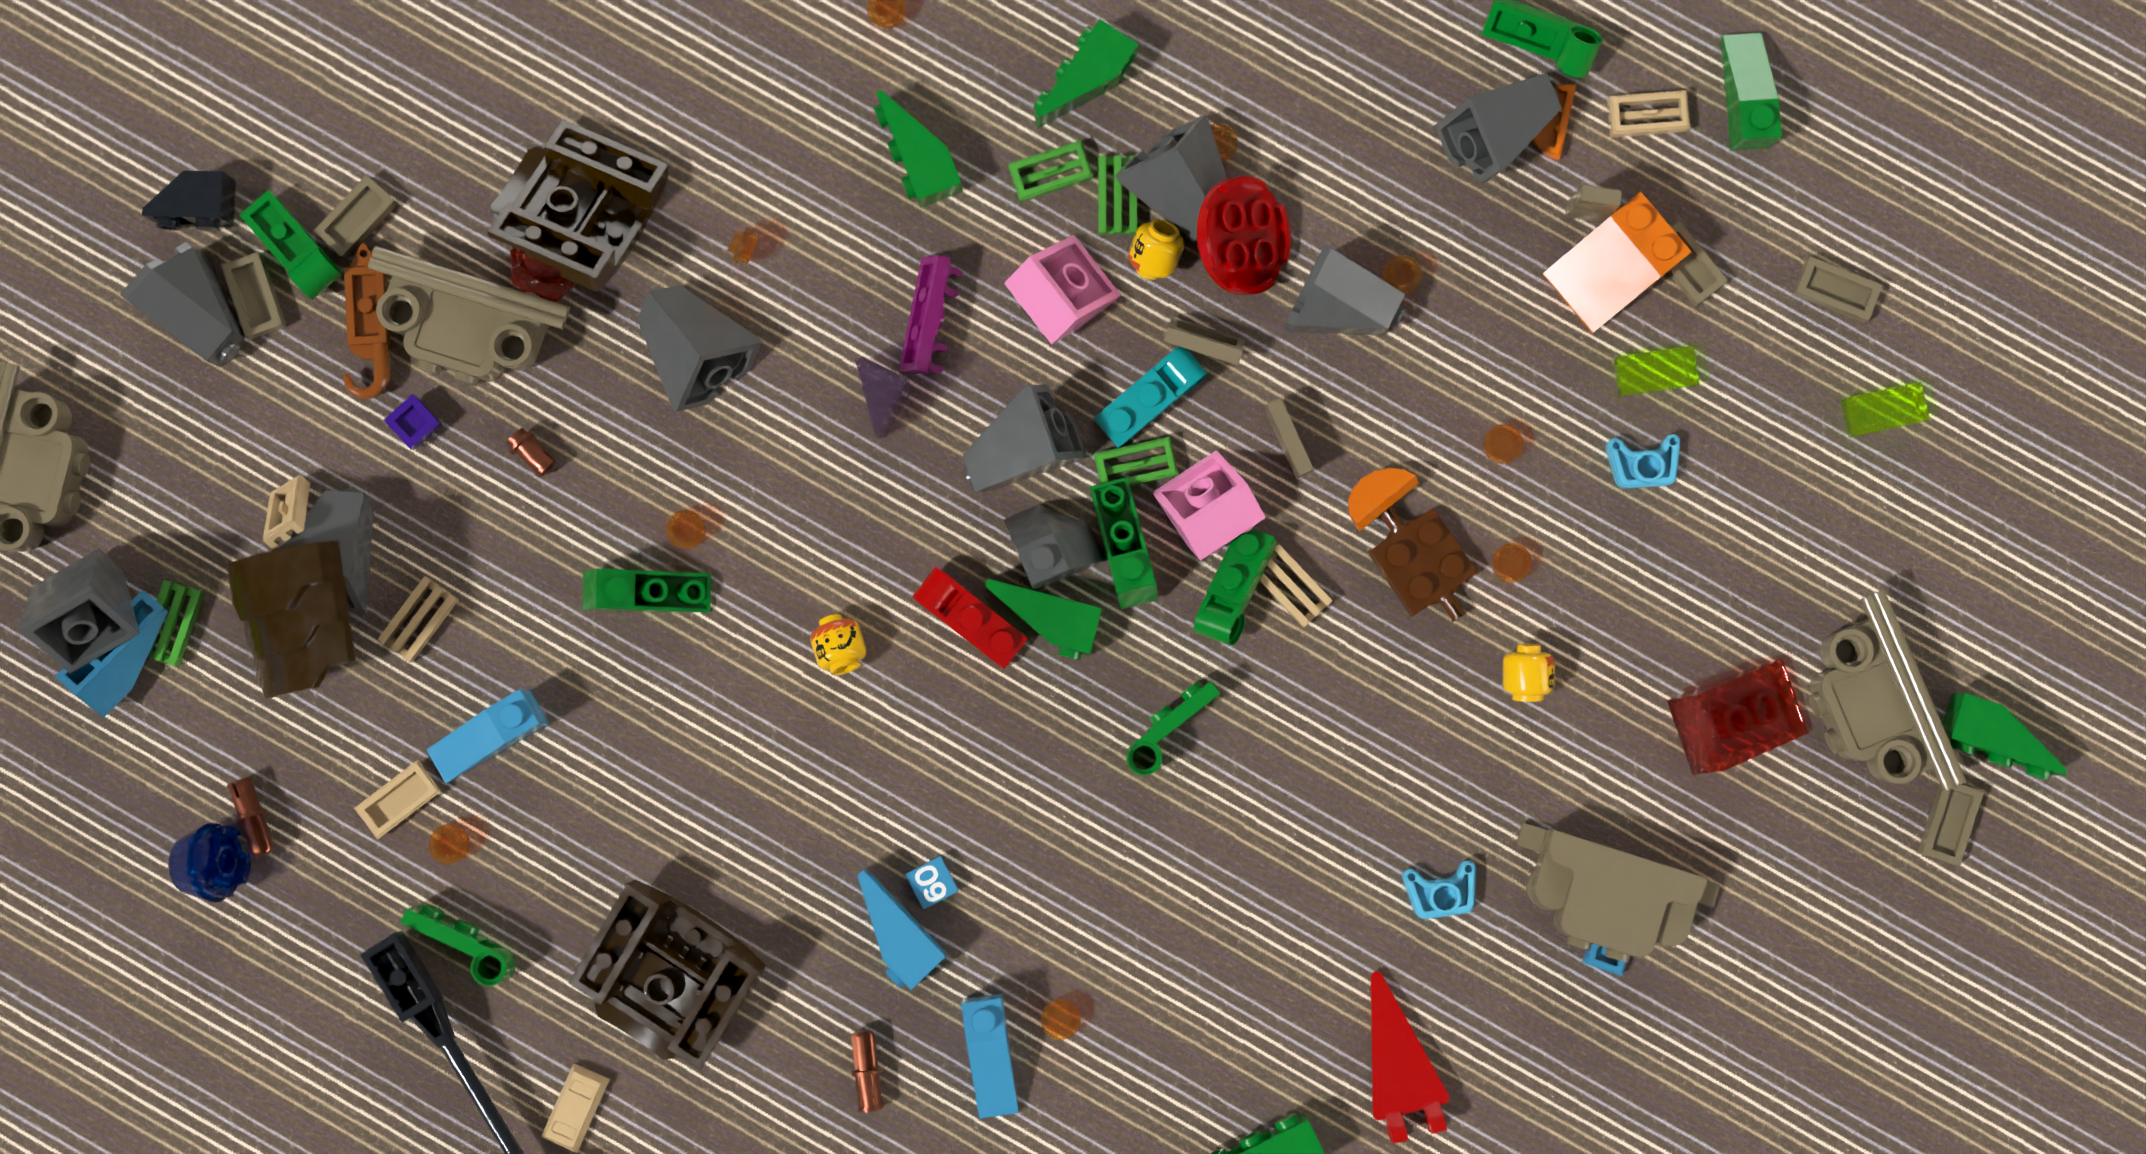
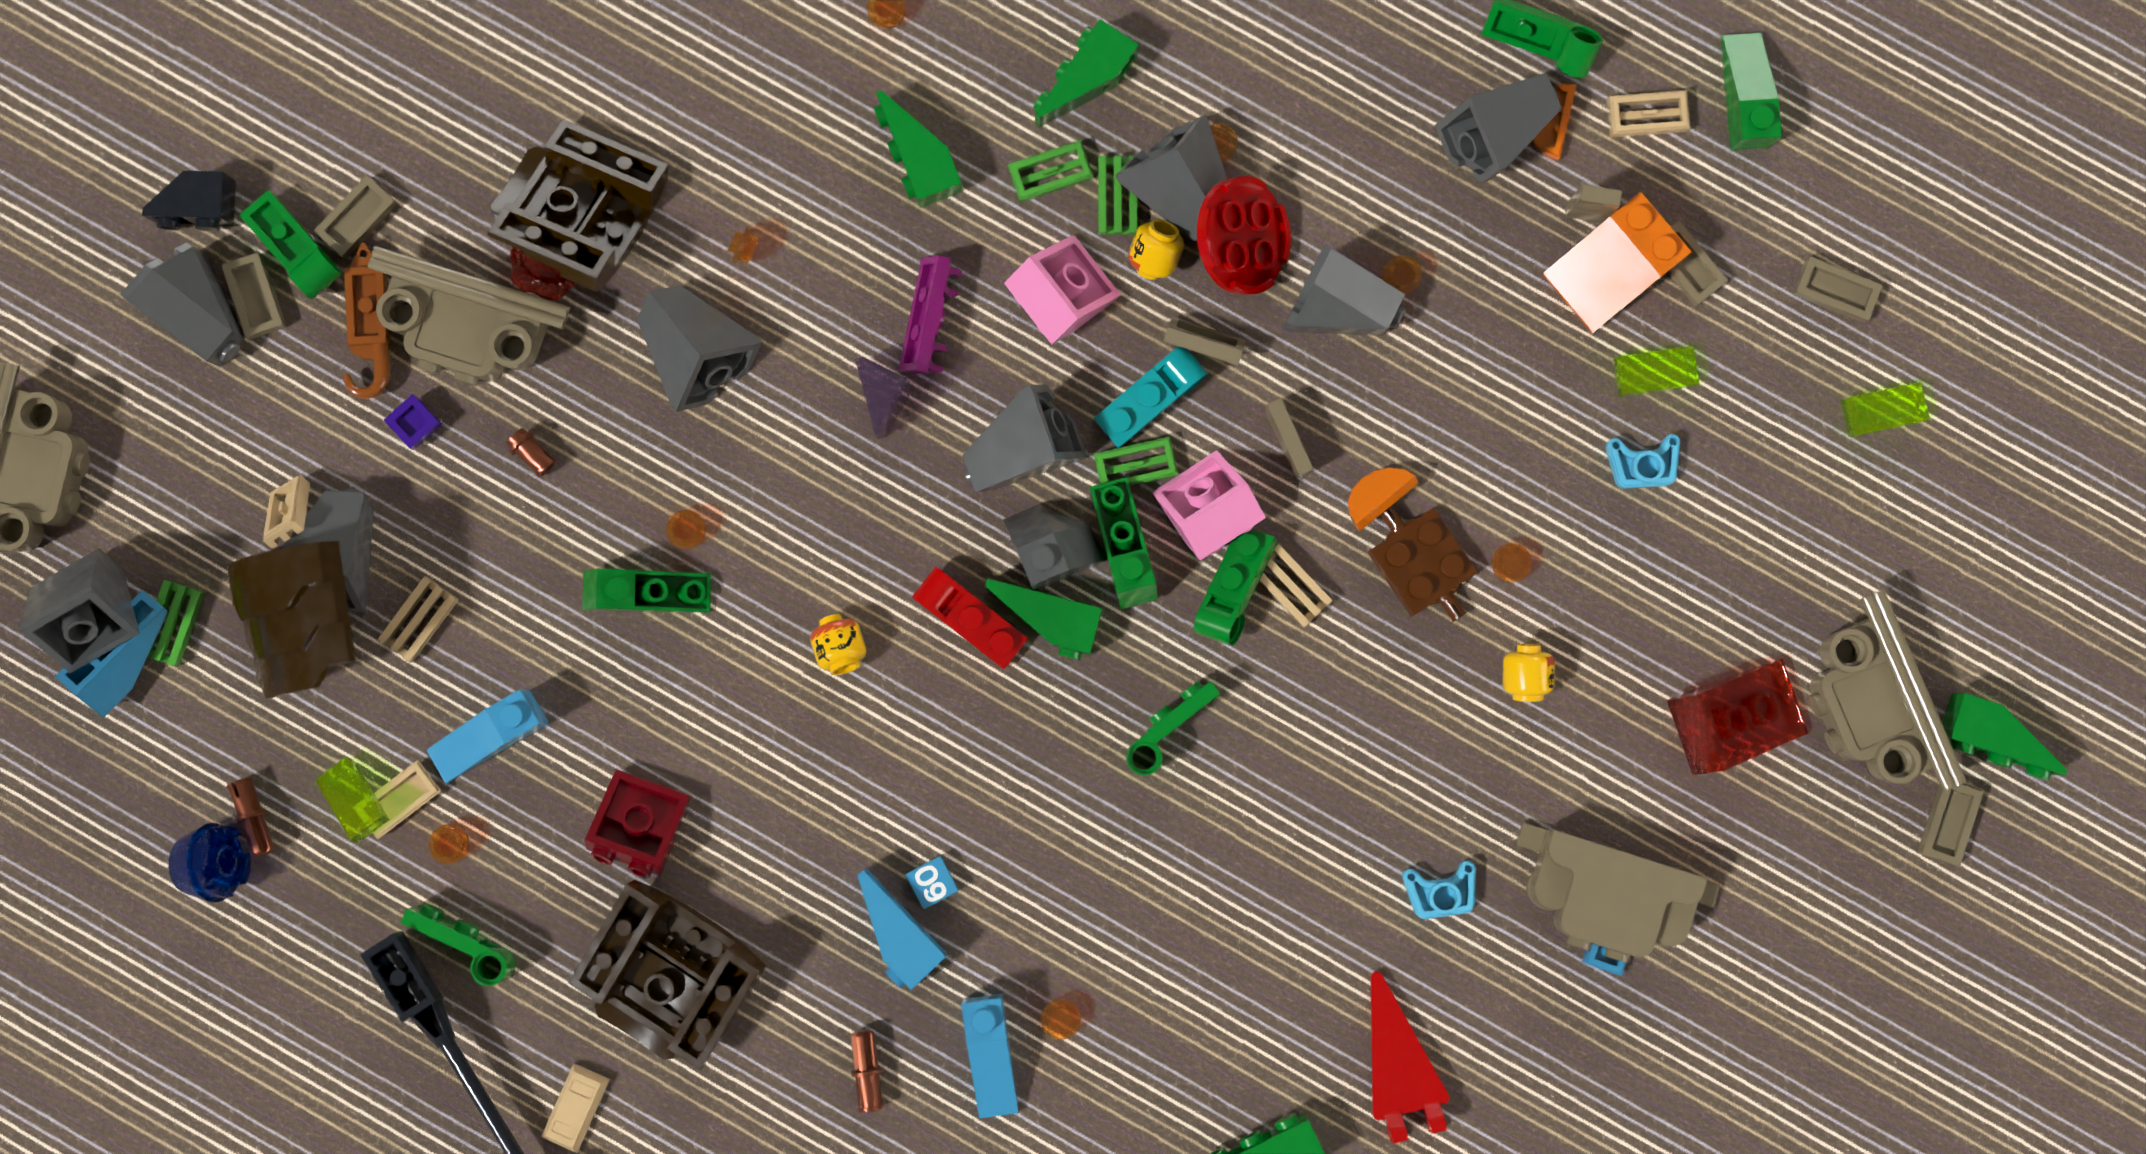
(352, 800): none -> clear neon green tile
(636, 824): none -> dark red plate
(1503, 444): clear orange plate -> none

